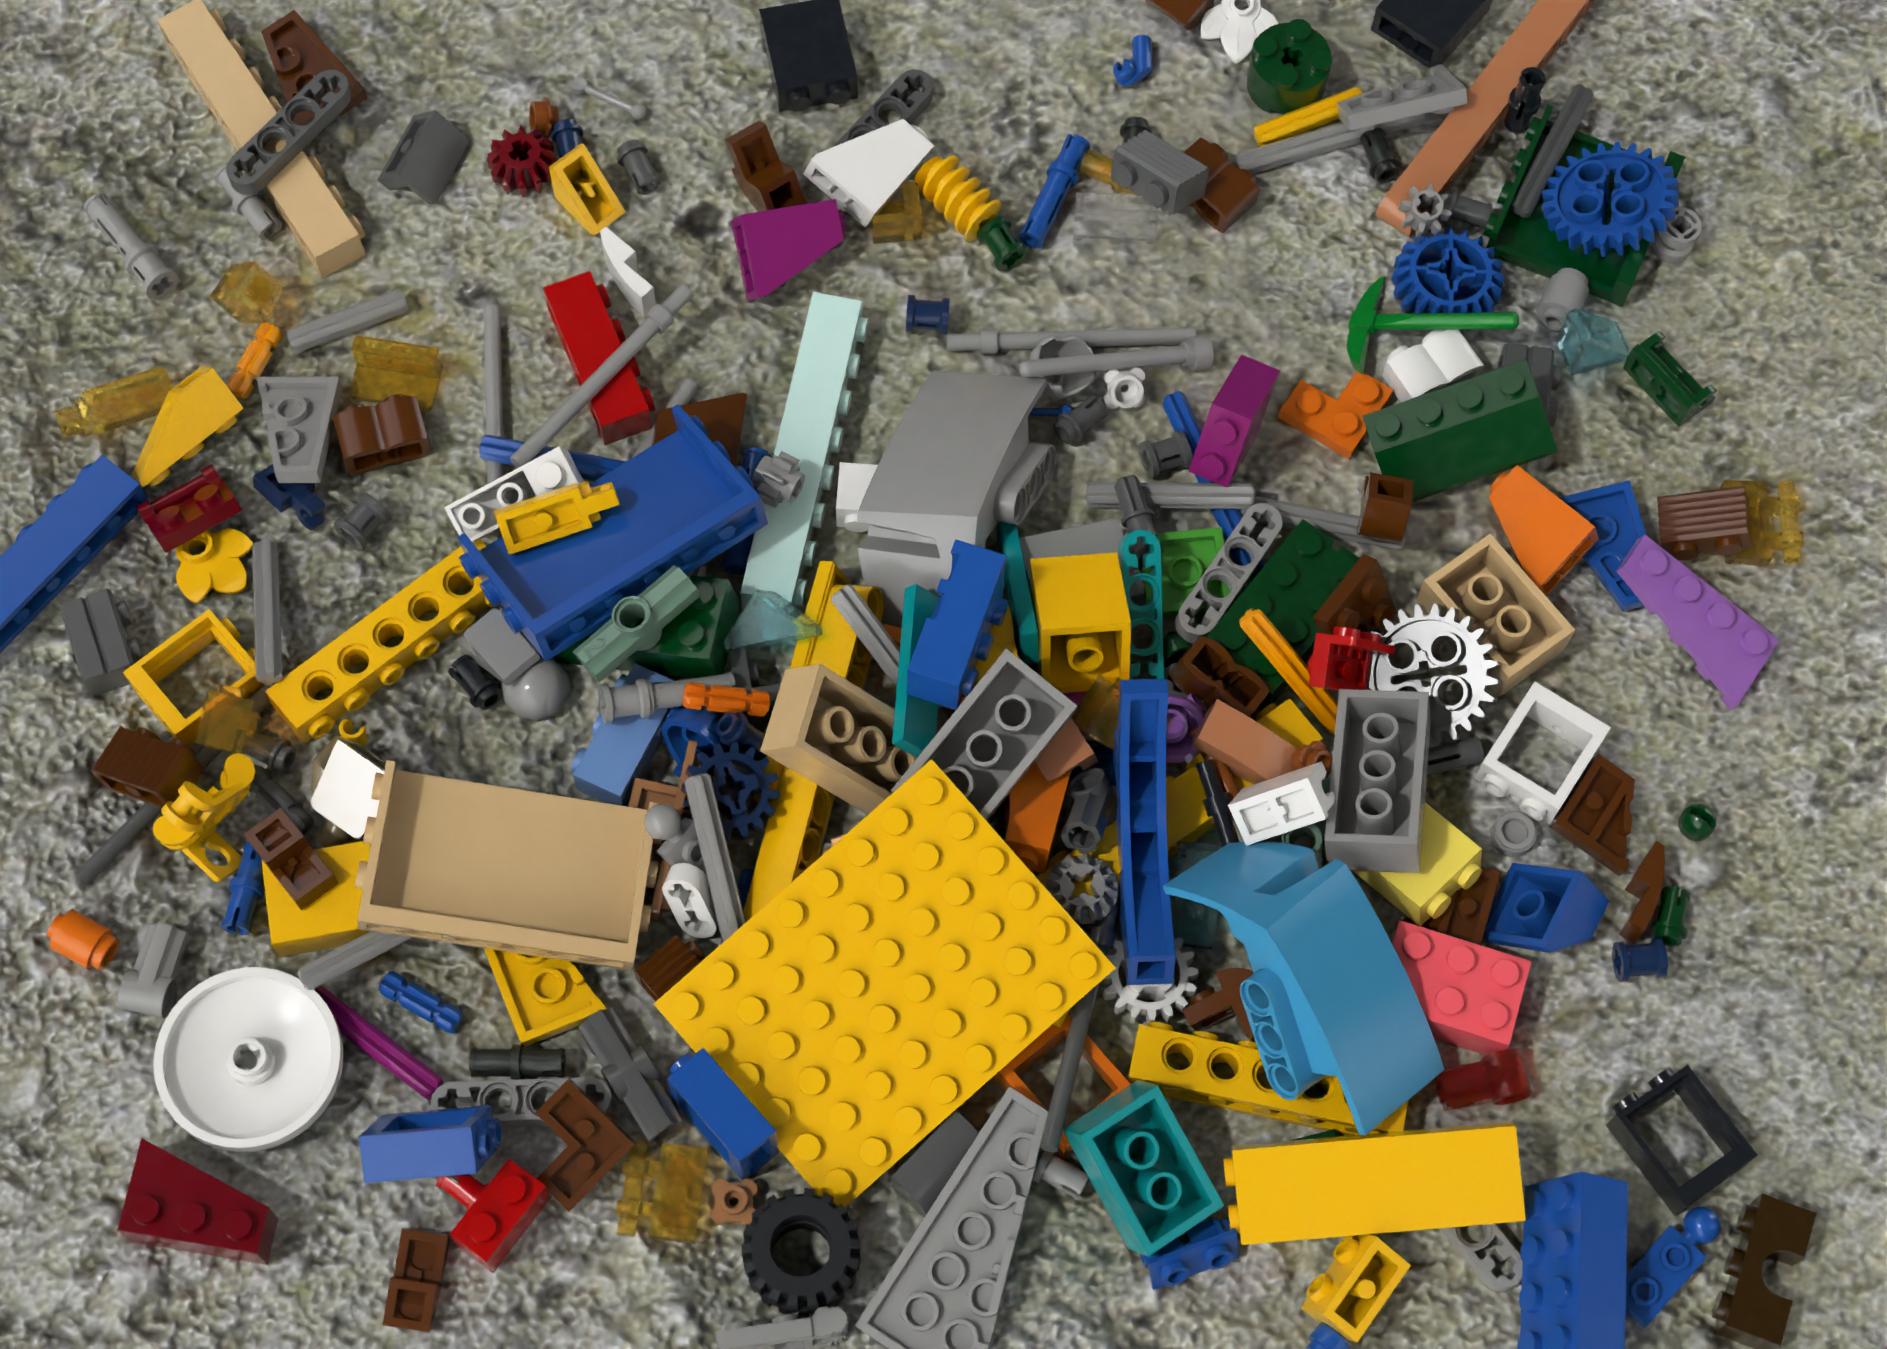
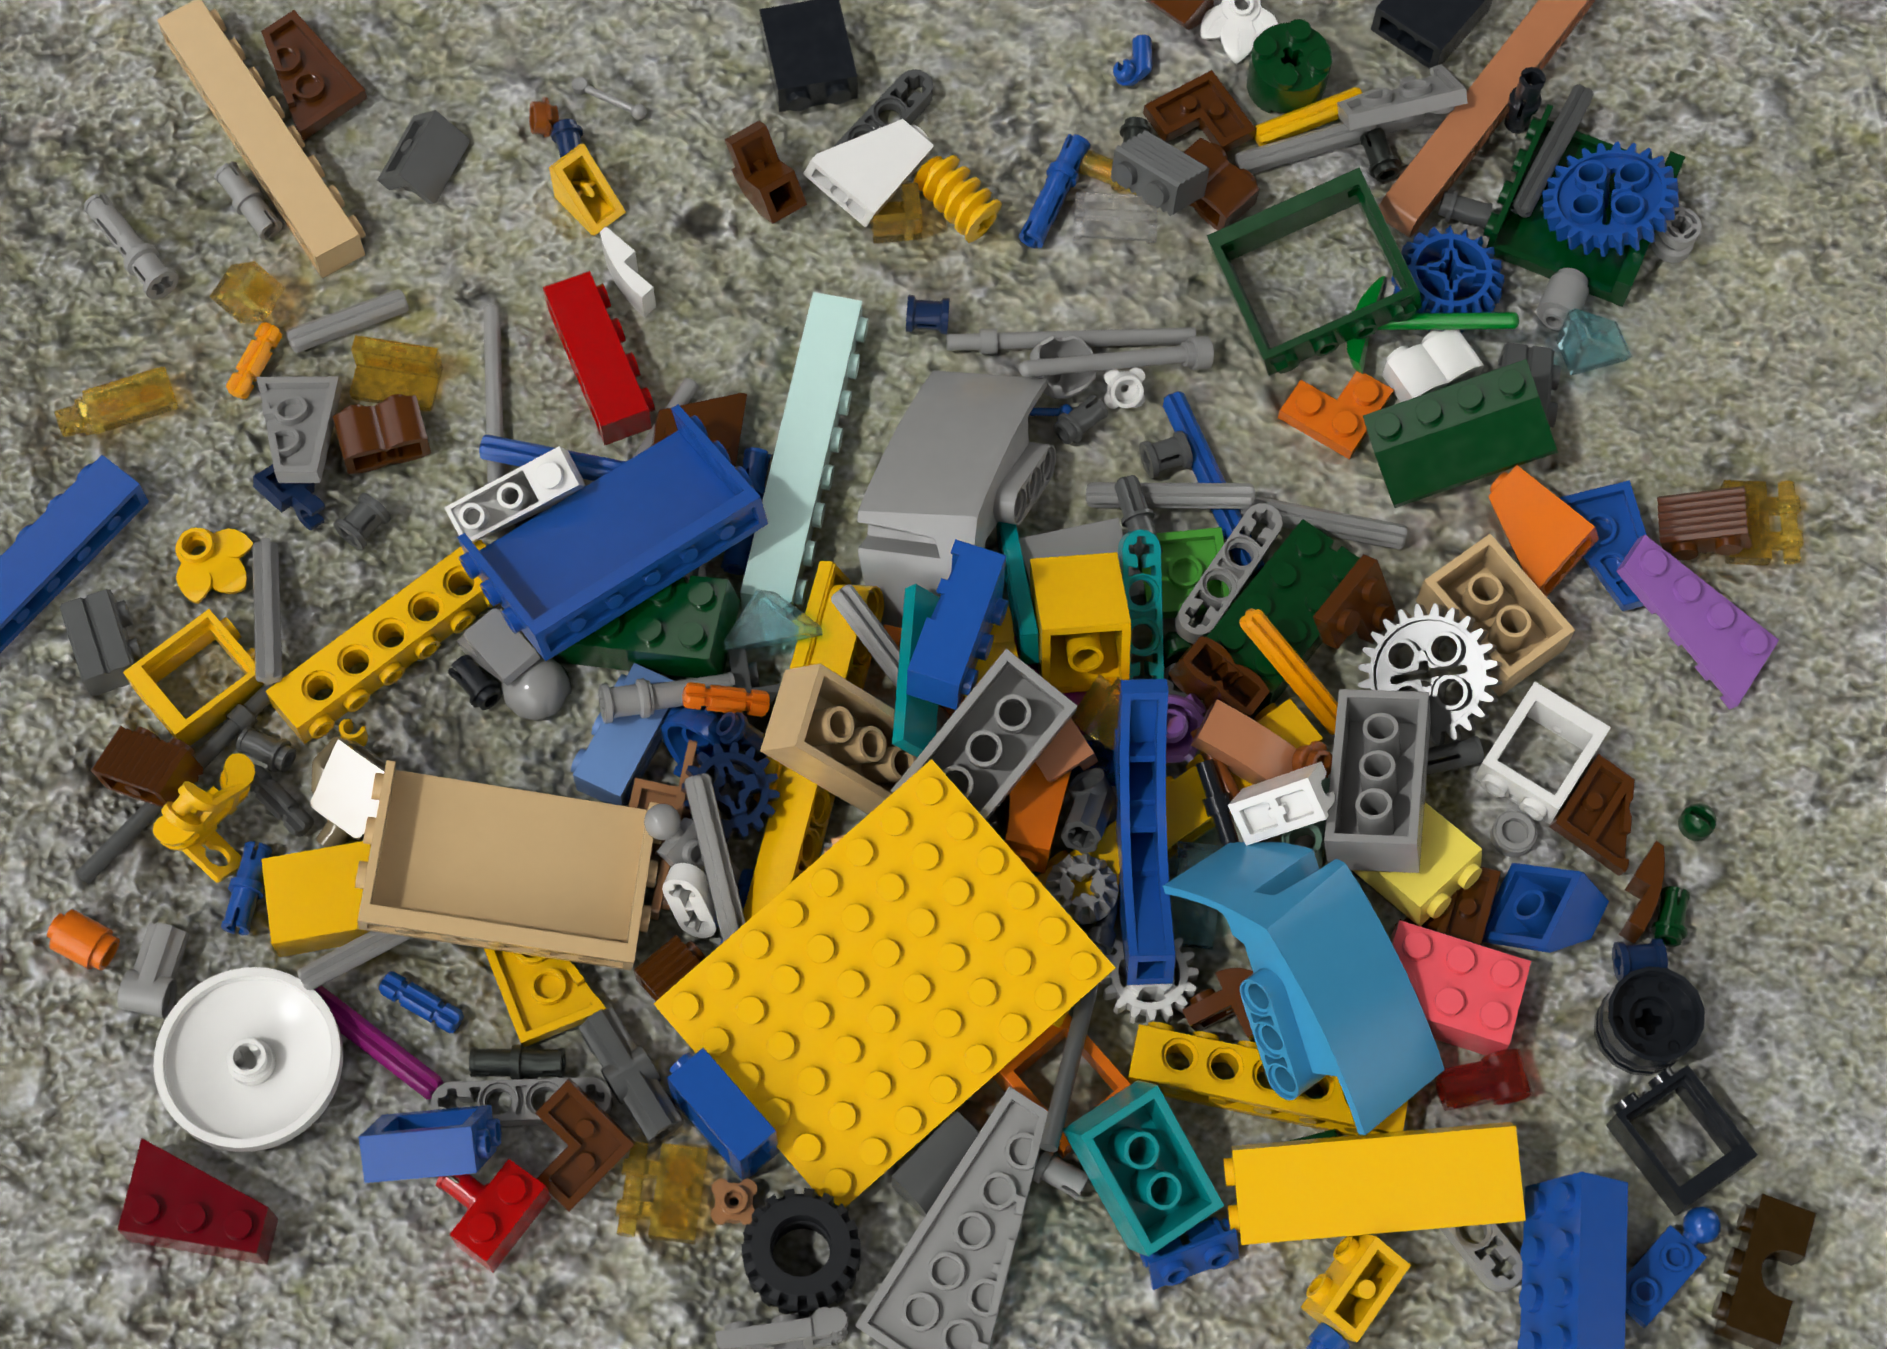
(186, 418): yellow slope -> none
(189, 509): dark red plate -> none
(226, 720): clear yellow brick -> none
(284, 128): dark grey beam -> none
(290, 858): reddish brown slope -> none
(416, 1279): reddish brown slope -> none
(521, 161): dark red gear -> none
(553, 514): yellow hinge -> none
(634, 158): dark grey pin -> none
(655, 605): sand green piece -> none
(656, 321): light grey bar -> none
(778, 479): light grey gear -> none
(783, 242): magenta slope -> none
(852, 486): white brick -> none
(1002, 243): dark green bush -> none
(1202, 104): none -> reddish brown plate
(1234, 420): magenta brick -> none
(1295, 215): none -> dark green window
(1344, 659): red bracket -> none
(1385, 507): reddish brown brick -> none
(1424, 200): light grey gear -> none
(1662, 1001): none -> black wheel
(1667, 380): dark green hinge -> none

